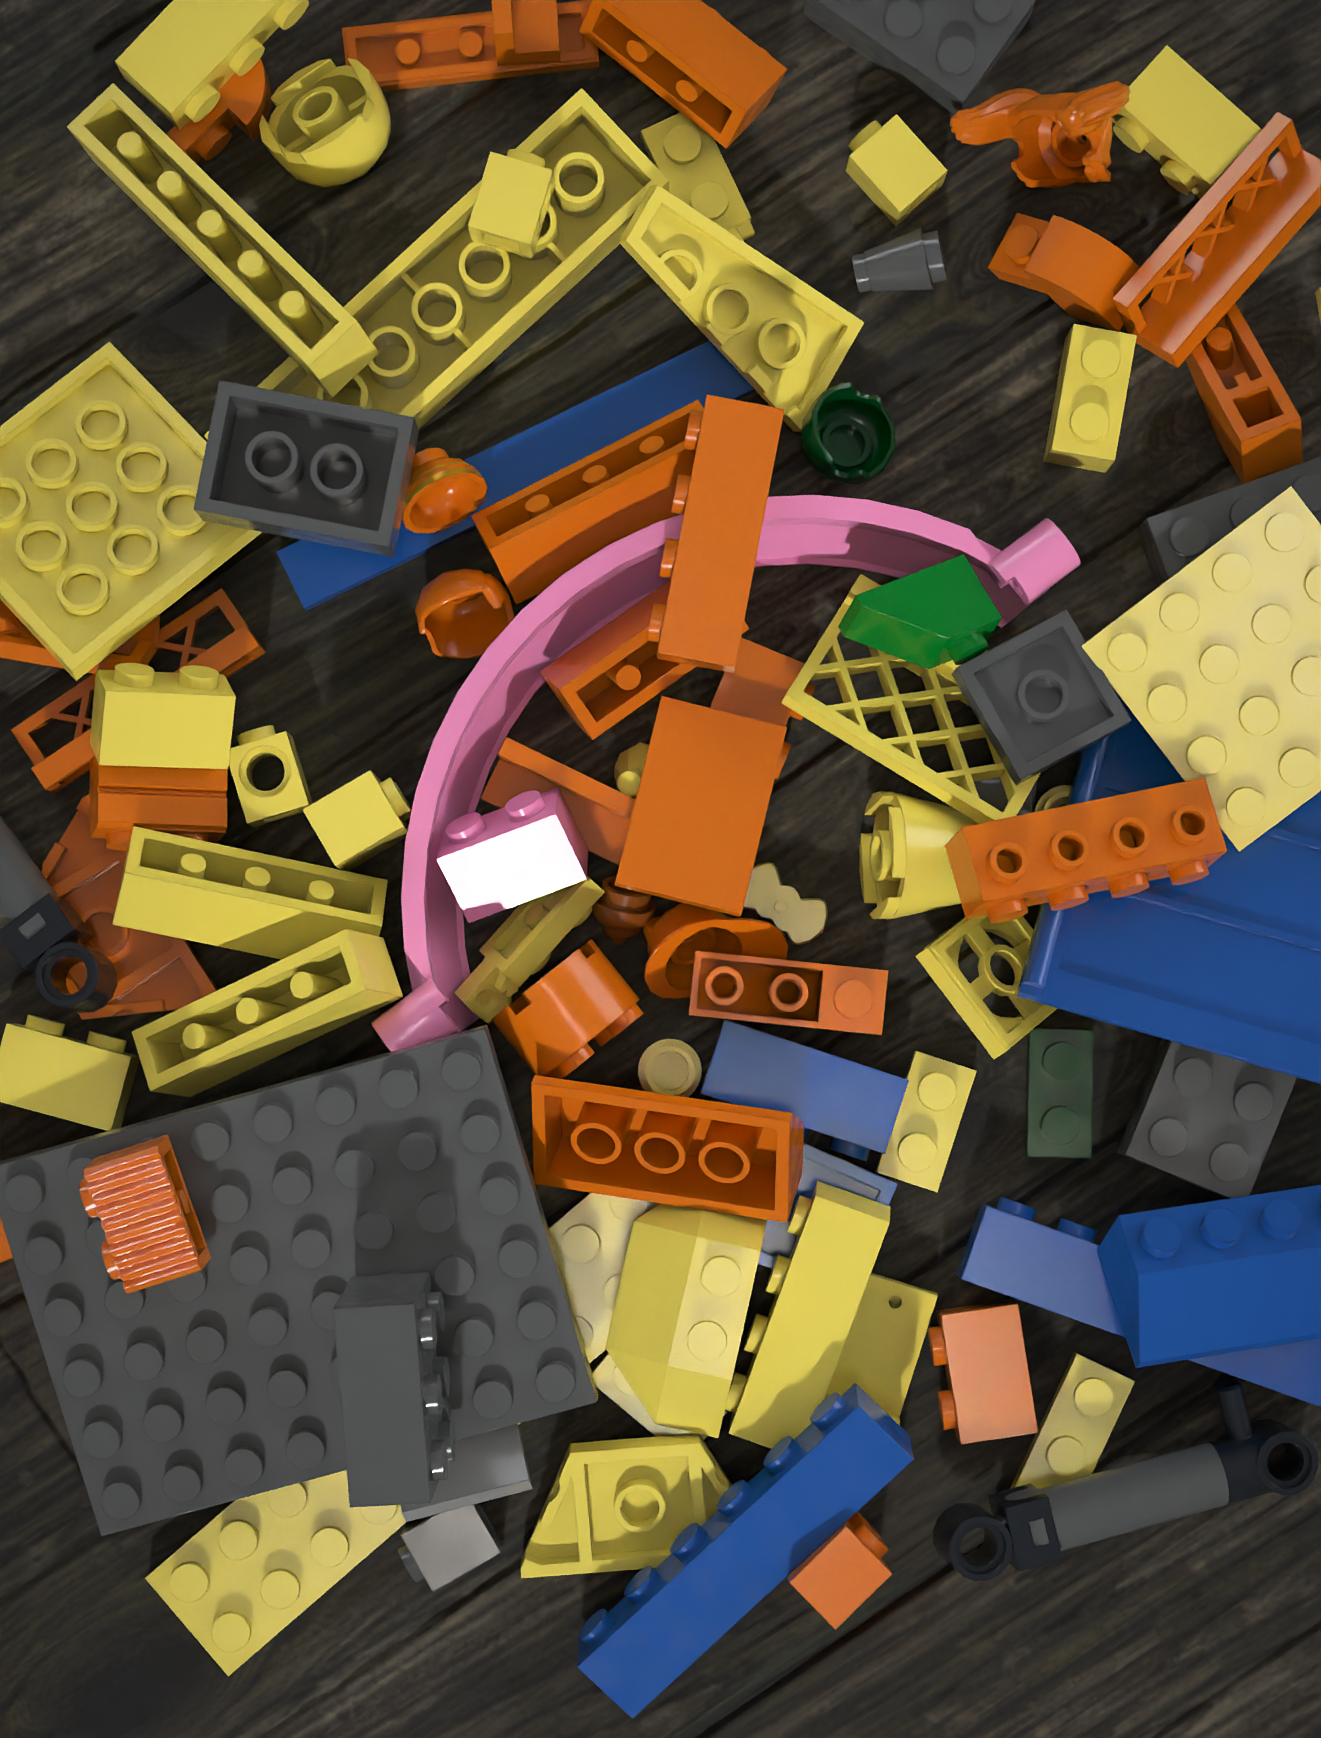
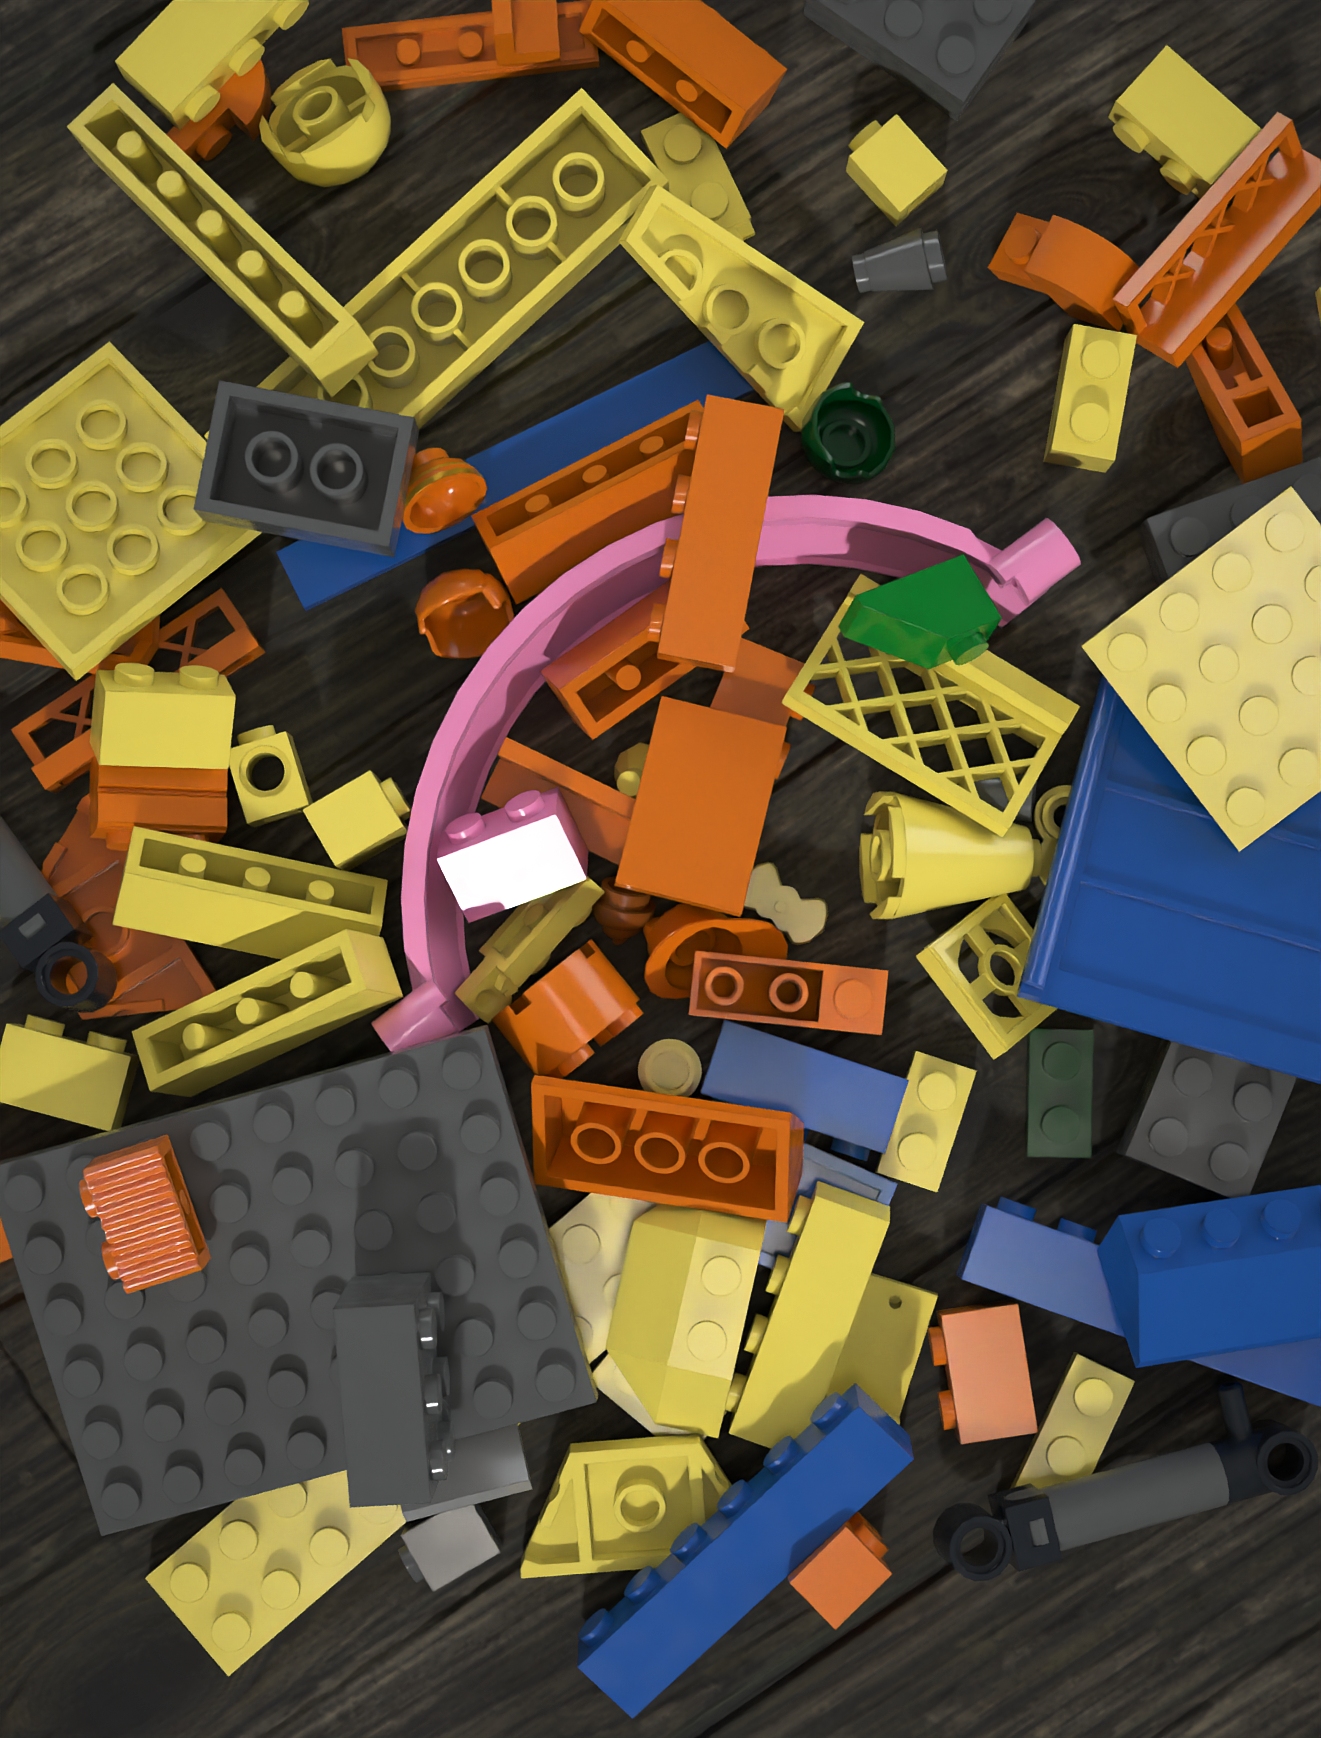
(512, 202): light yellow brick -> none
(1041, 697): dark grey plate -> none
(1049, 131): orange hair -> none
(1086, 850): orange brick -> none

